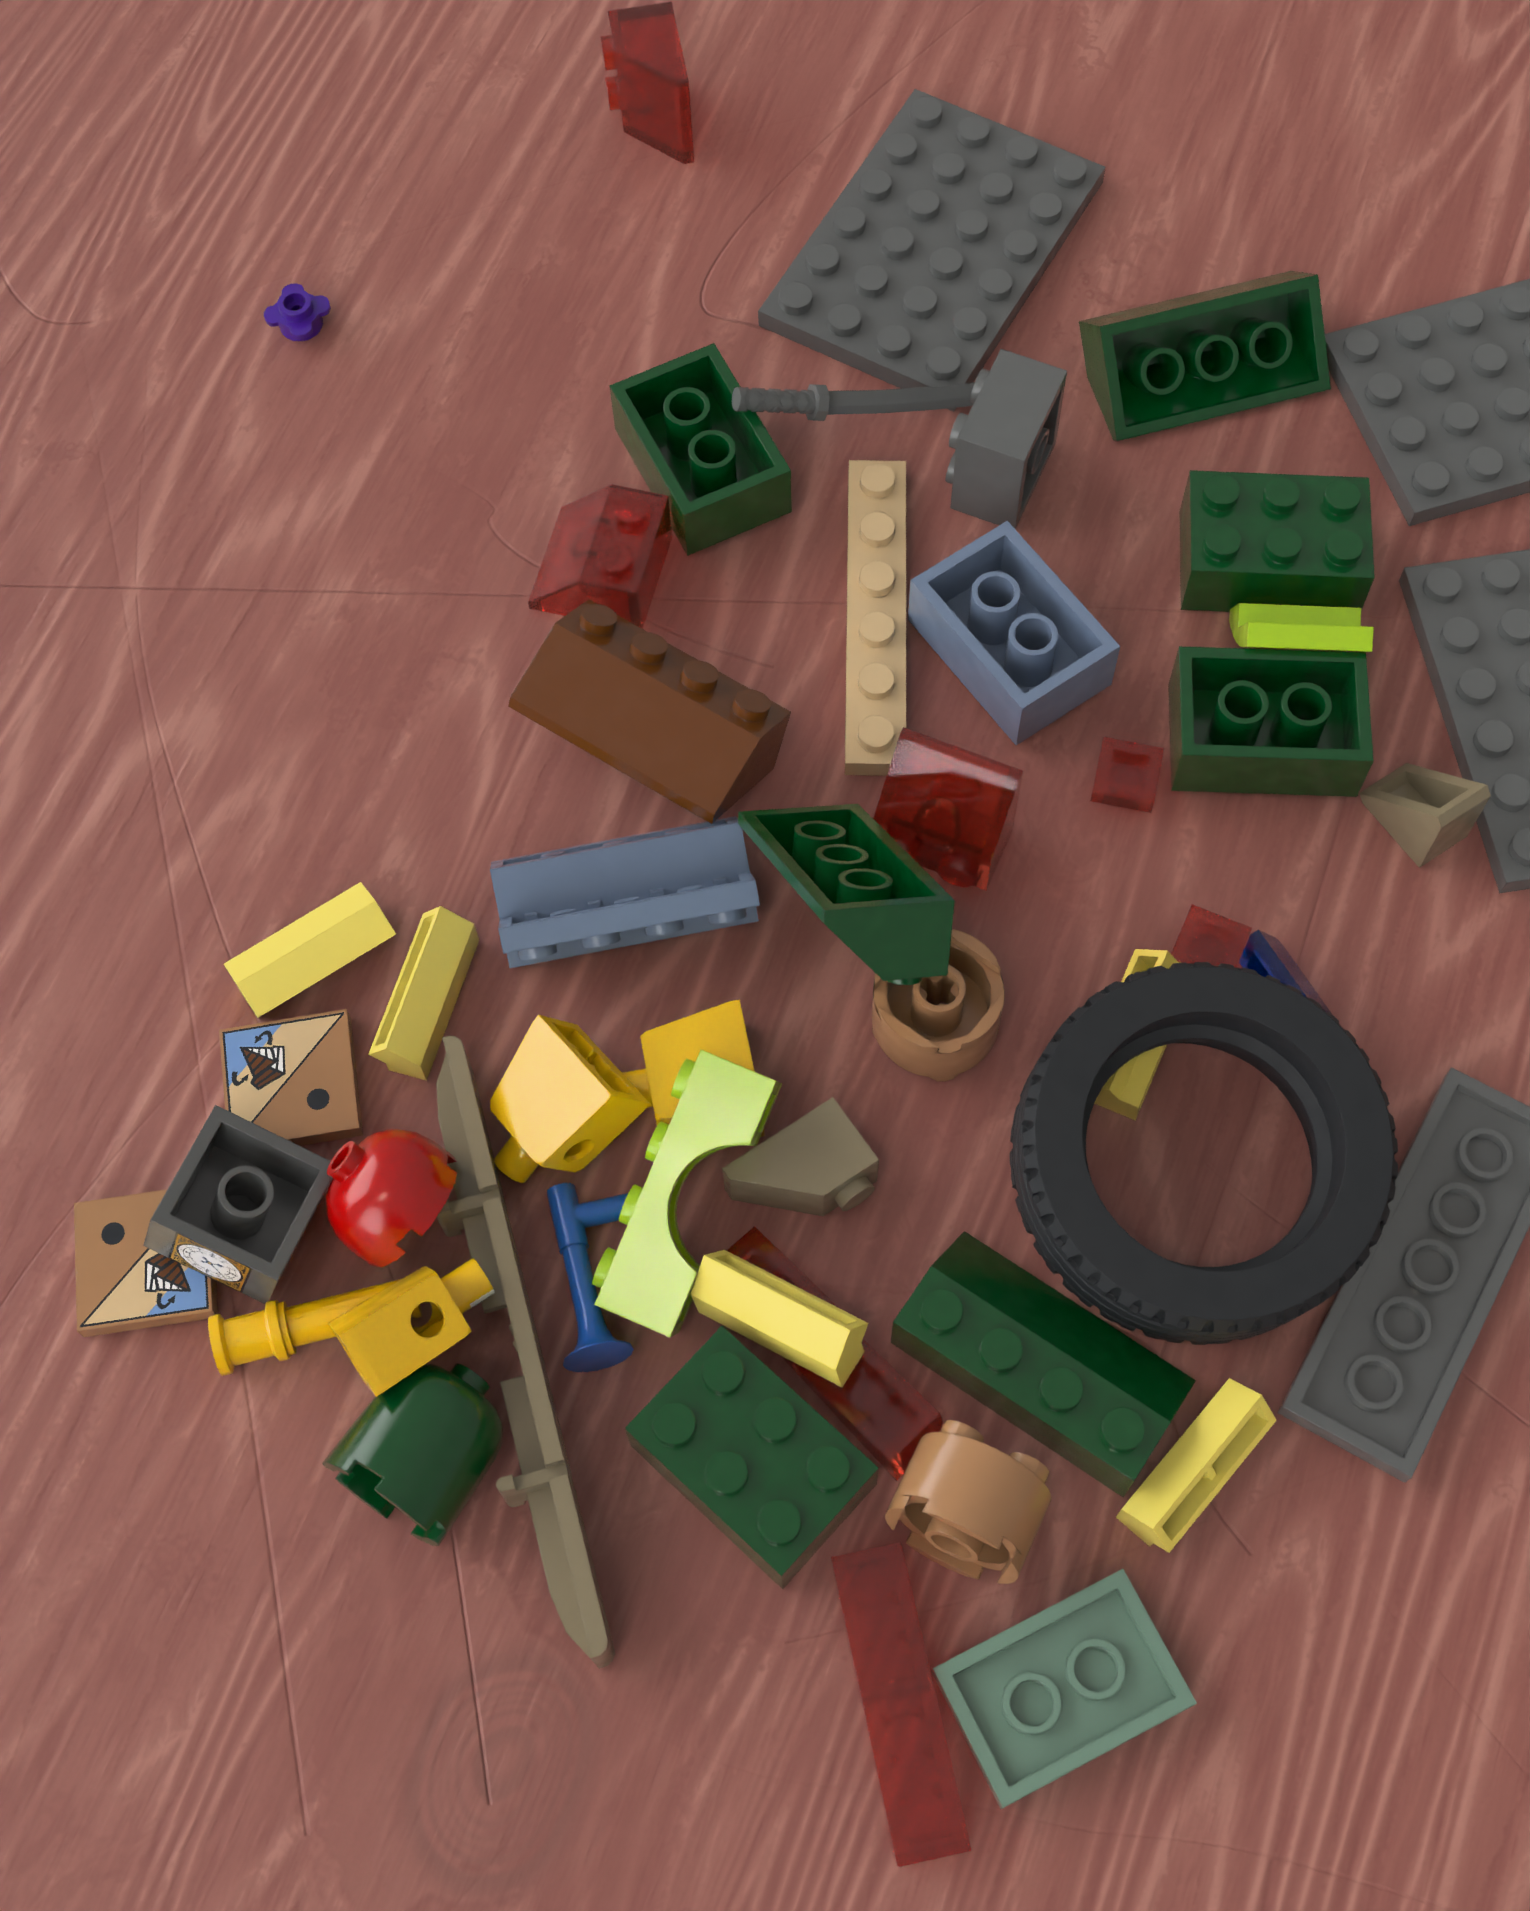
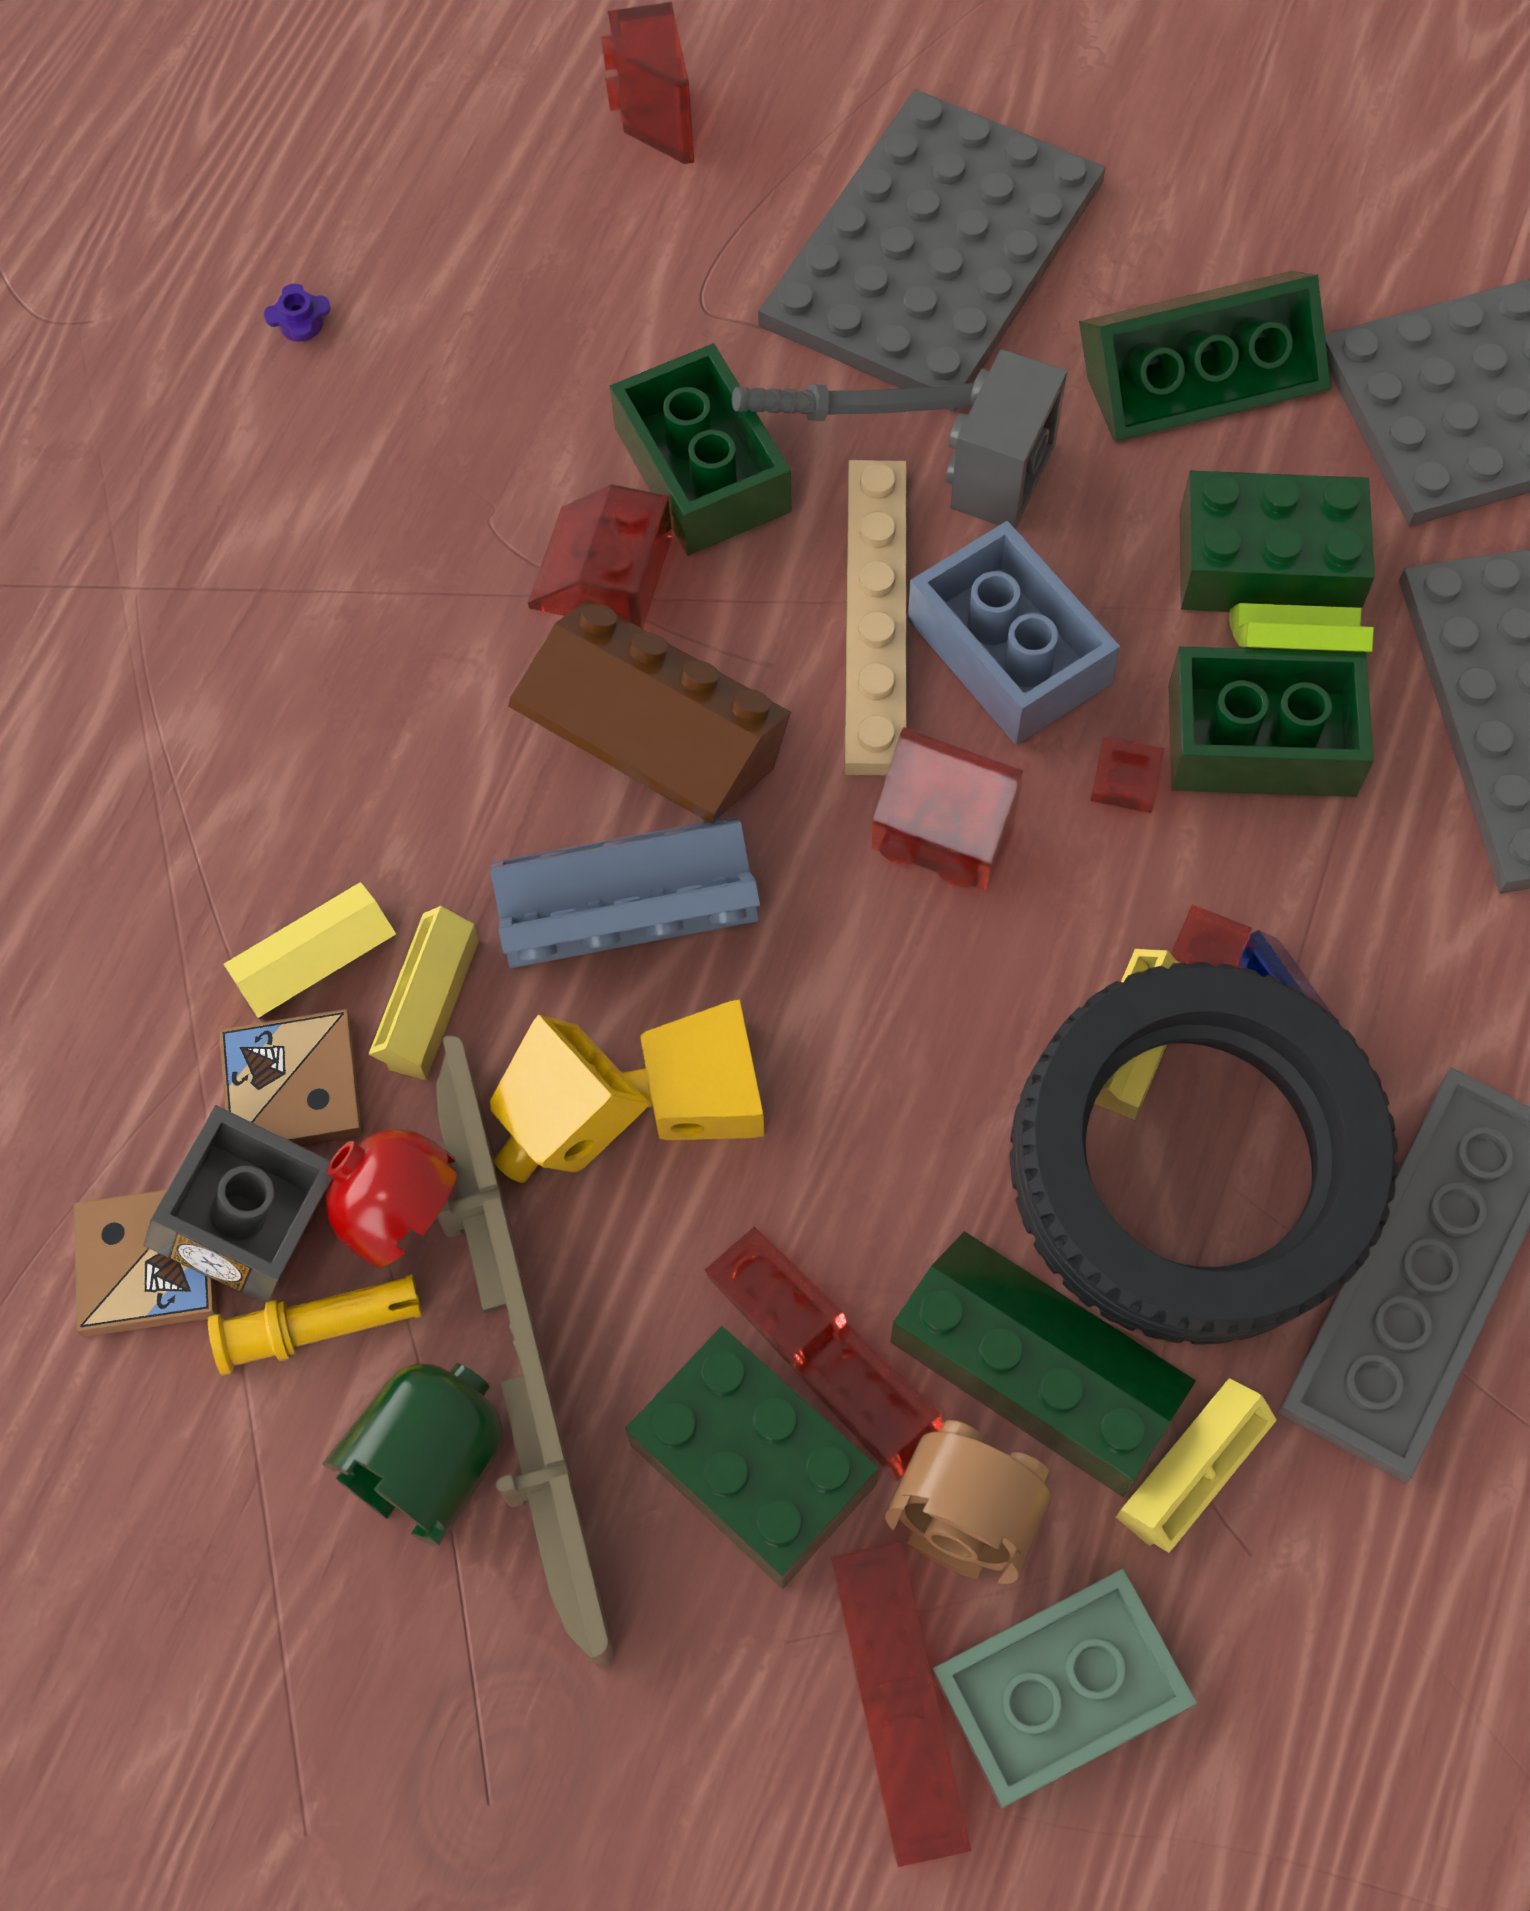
(380, 1330): yellow torso -> none
(595, 1343): blue piece -> none
(652, 1269): arch -> none
(779, 1316): light yellow piece -> none
(807, 1166): dark tan slope -> none
(860, 886): dark green slope -> none
(942, 1037): medium nougat brick -> none
(1425, 809): dark tan slope -> none

